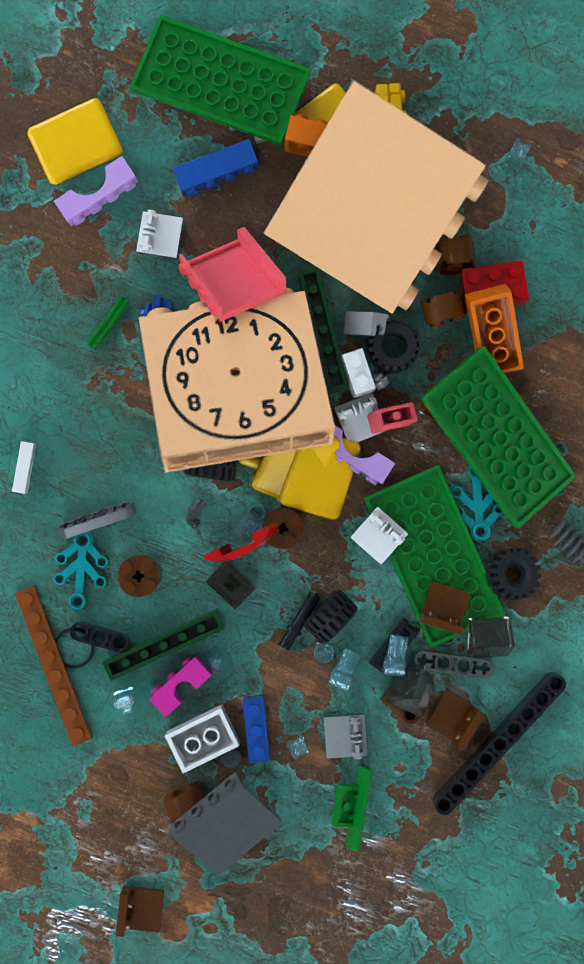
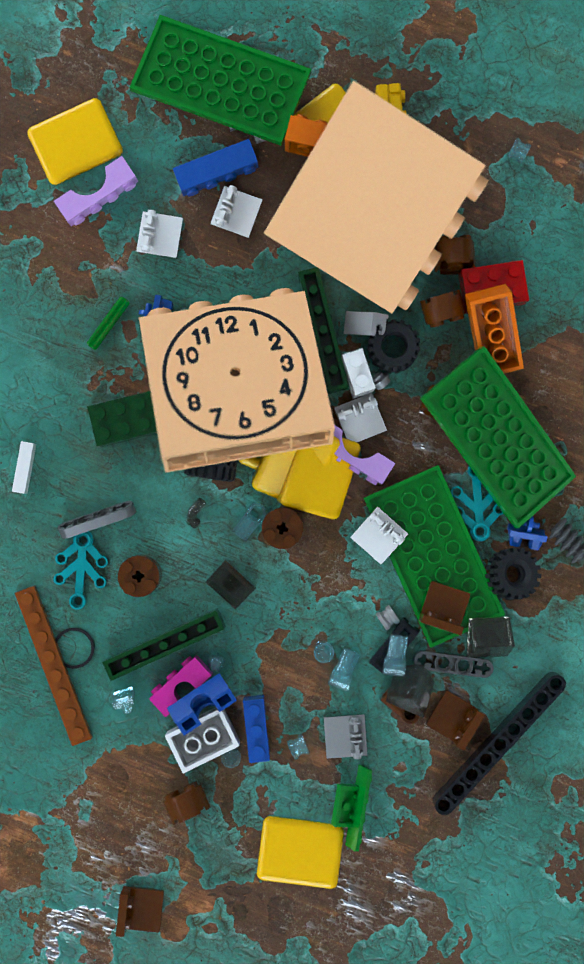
(89, 637): black beam -> none
(123, 419): none -> dark green brick
(187, 709): none -> blue arch
(225, 825): dark grey panel -> none
(226, 553): red slope -> none
(234, 276): coral panel -> none
(236, 211): none -> white hinge
(294, 629): black pin -> none
(300, 852): none -> yellow piece
(330, 616): black tyre -> none
(387, 617): none -> light grey wheel
(392, 417): coral brick -> none
(530, 531): none -> blue hips

